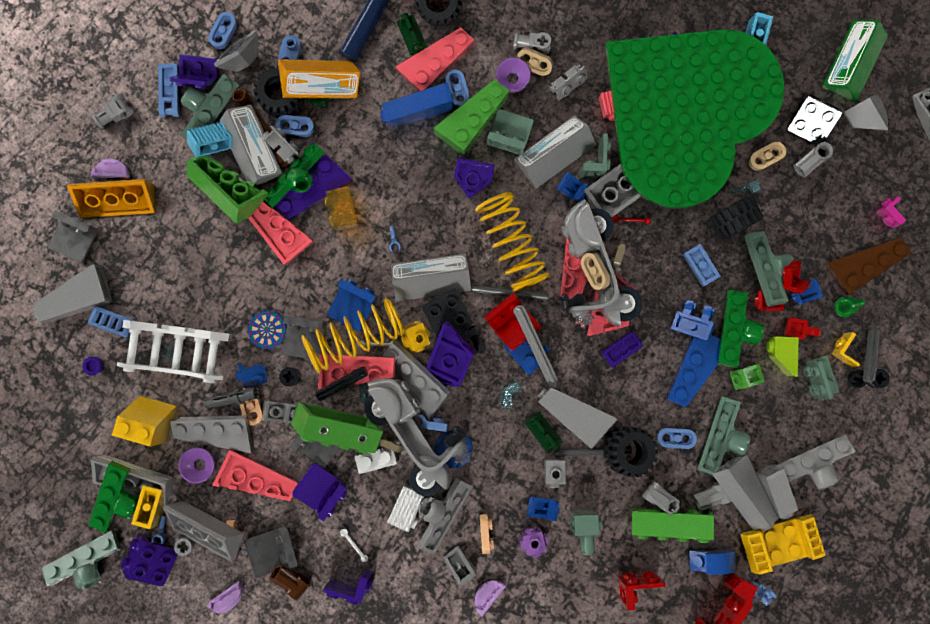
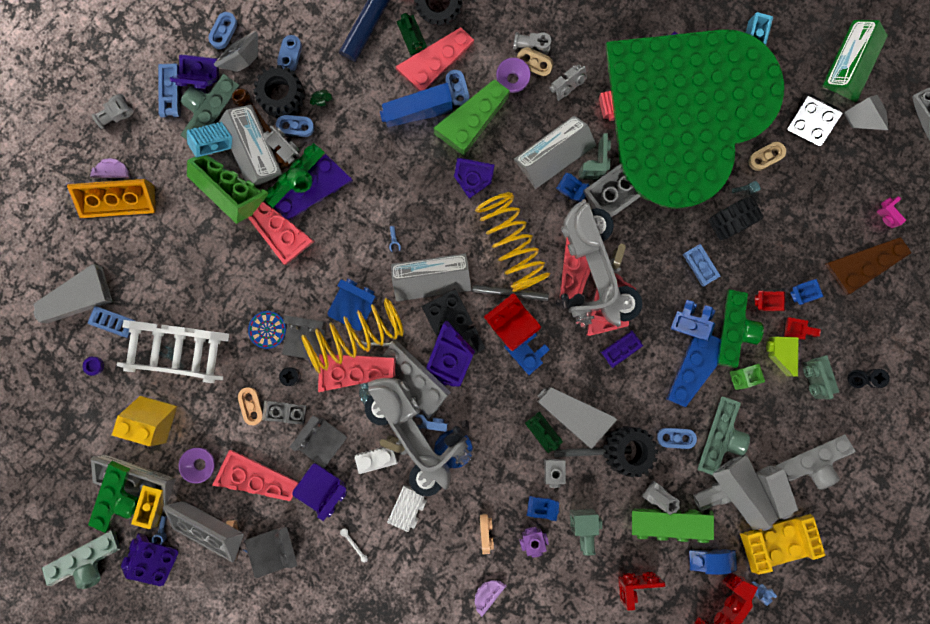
(72, 237): flat silver bracket -> none
(179, 550): light grey bush -> none
(216, 431): light grey wing -> none
(227, 600): lavender plate -> none
(238, 396): dark grey pin -> none
(252, 375): blue bracket -> none
(293, 583): reddish brown piece -> none
(318, 78): light orange slope -> none
(336, 428): bright green piece -> none
(341, 383): black axle -> none
(342, 209): clear yellow brick -> none
(351, 593): dark purple bracket -> none
(415, 336): yellow brick -> none
(441, 514): light grey plate -> none
(460, 566): light grey slope -> none
(506, 395): clear light blue arm -> none
(510, 132): sand green bracket -> none
(536, 346): light grey axle -> none
(595, 272): tan plate -> none
(647, 220): red hinge -> none
(768, 267): sand green plate -> none
(792, 278): red bracket -> none
(813, 159): light grey piece -> none
(841, 346): yellow bracket -> none
(848, 306): green animal -> none
(871, 357): dark grey axle -> none

